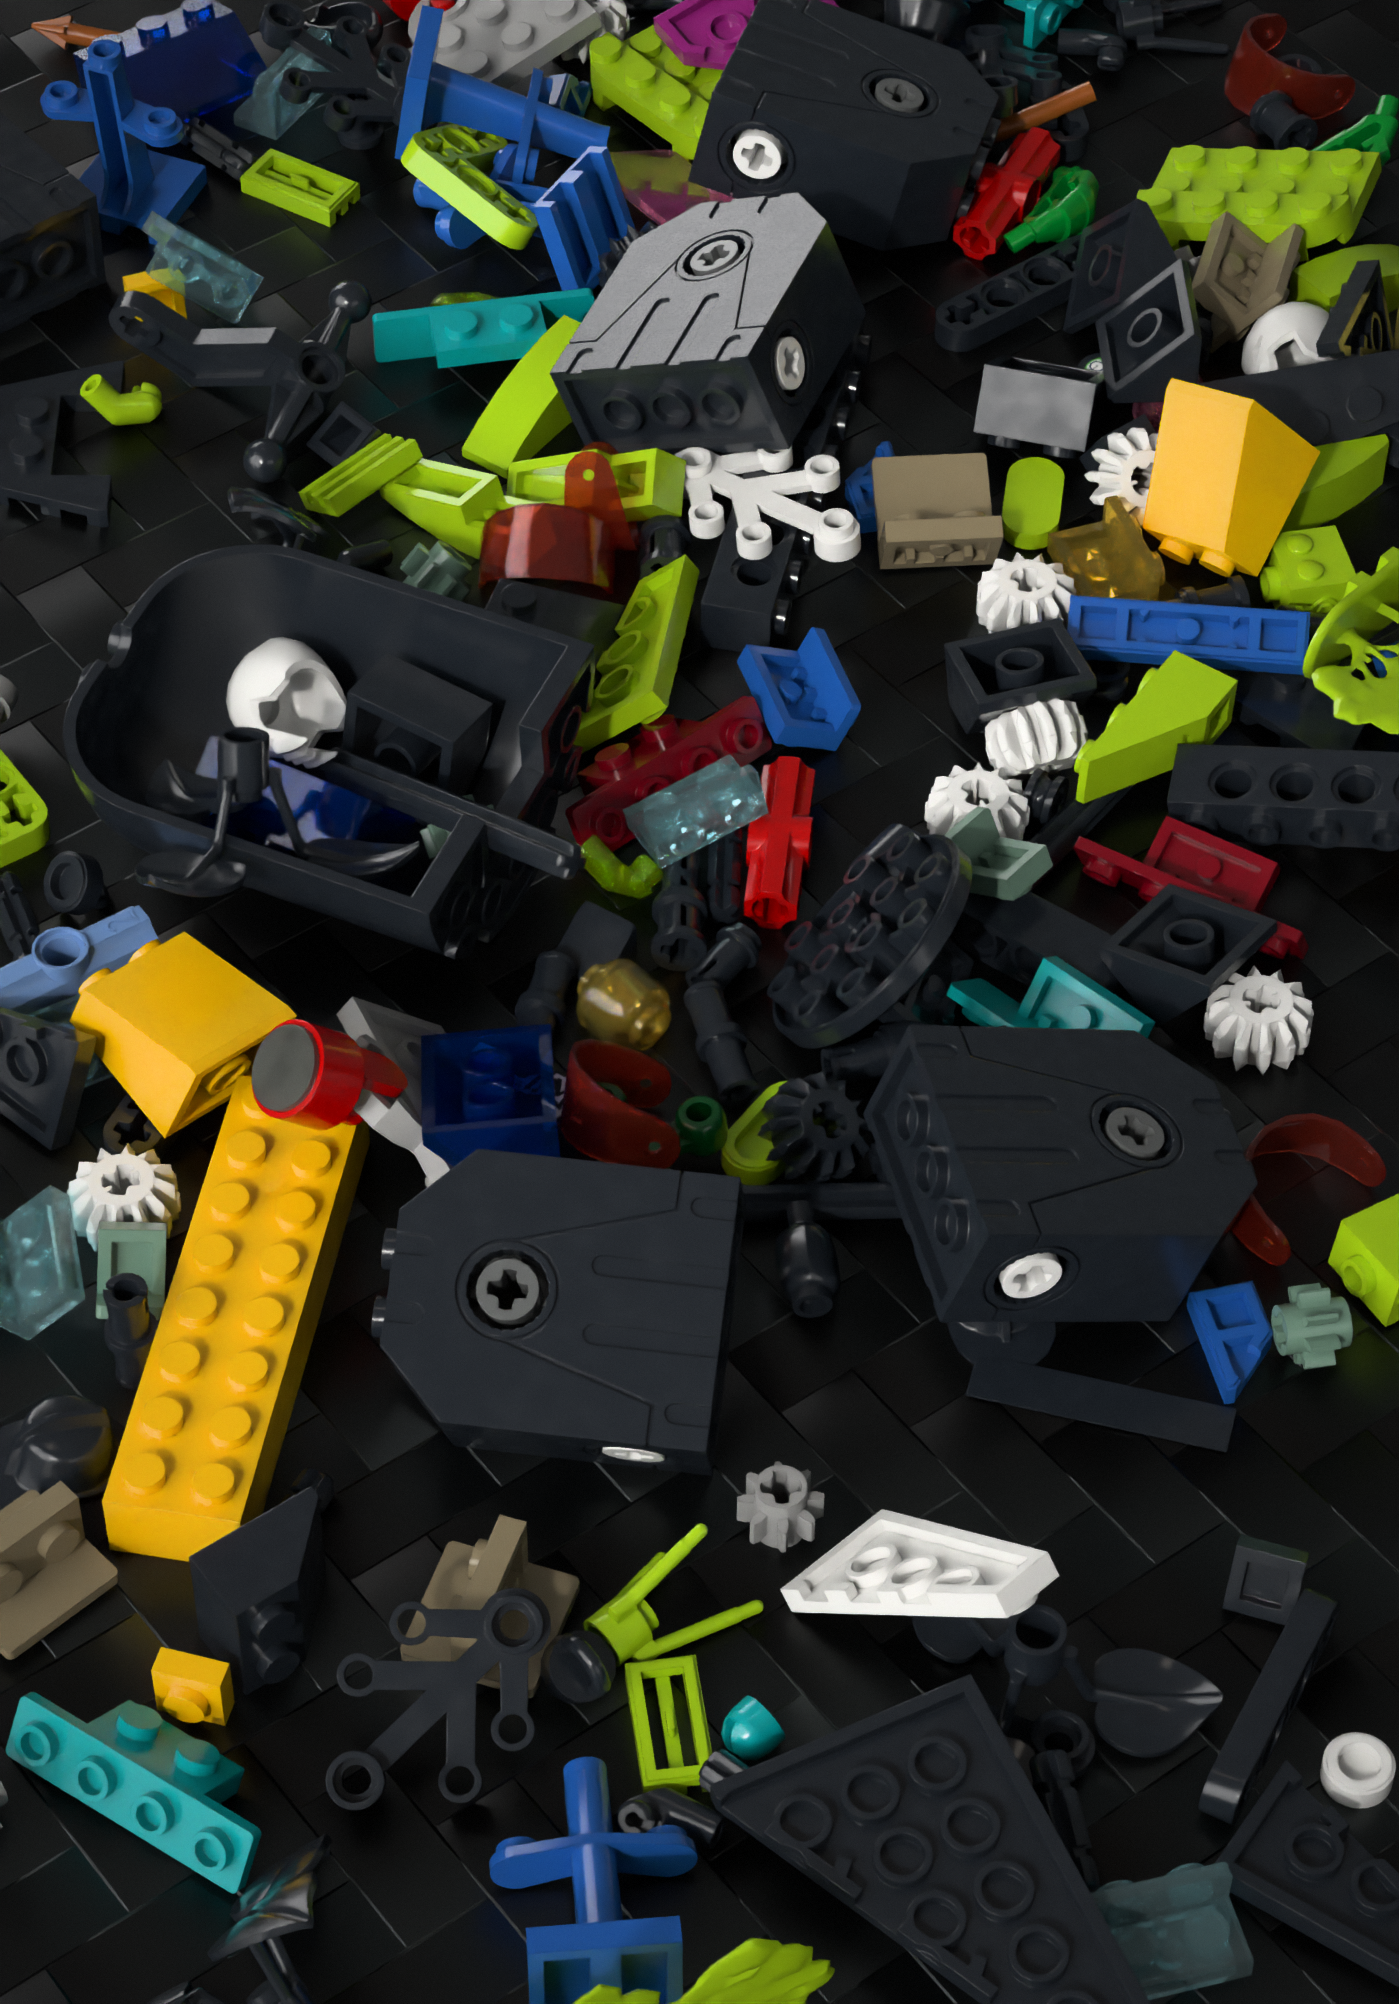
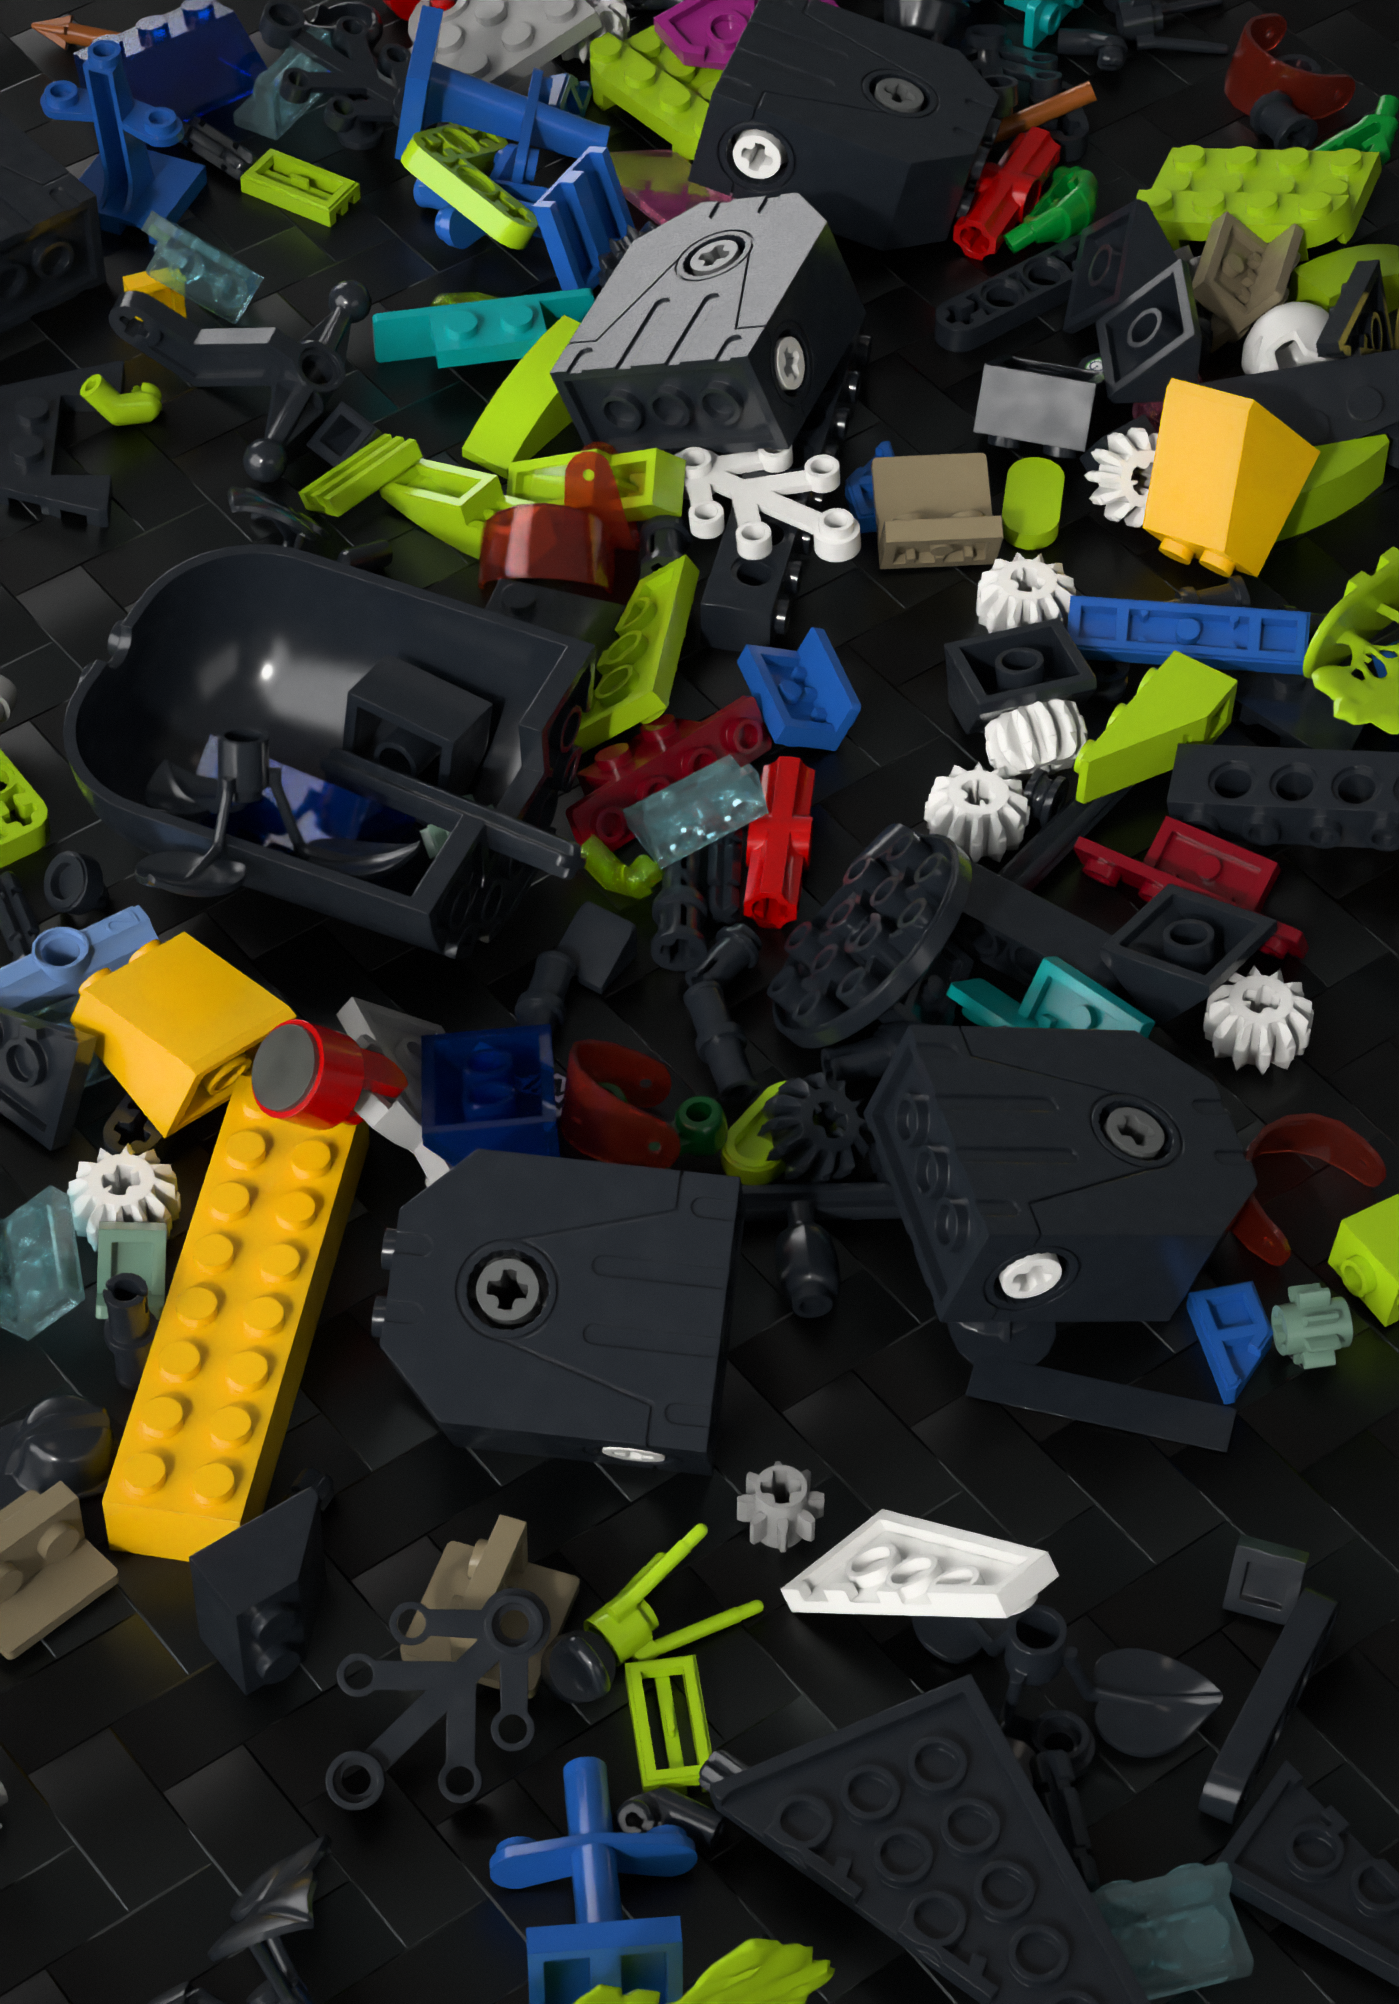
(144, 1780): teal bracket -> none
(192, 1687): yellow plate -> none
(290, 696): white helmet -> none
(438, 570): sand green gear -> none
(623, 1004): clear yellow head -> none
(751, 1730): teal hinge -> none
(999, 864): sand green bracket -> none
(1109, 556): clear yellow bracket -> none
(1307, 570): lime head -> none
(1357, 1770): white tile -> none

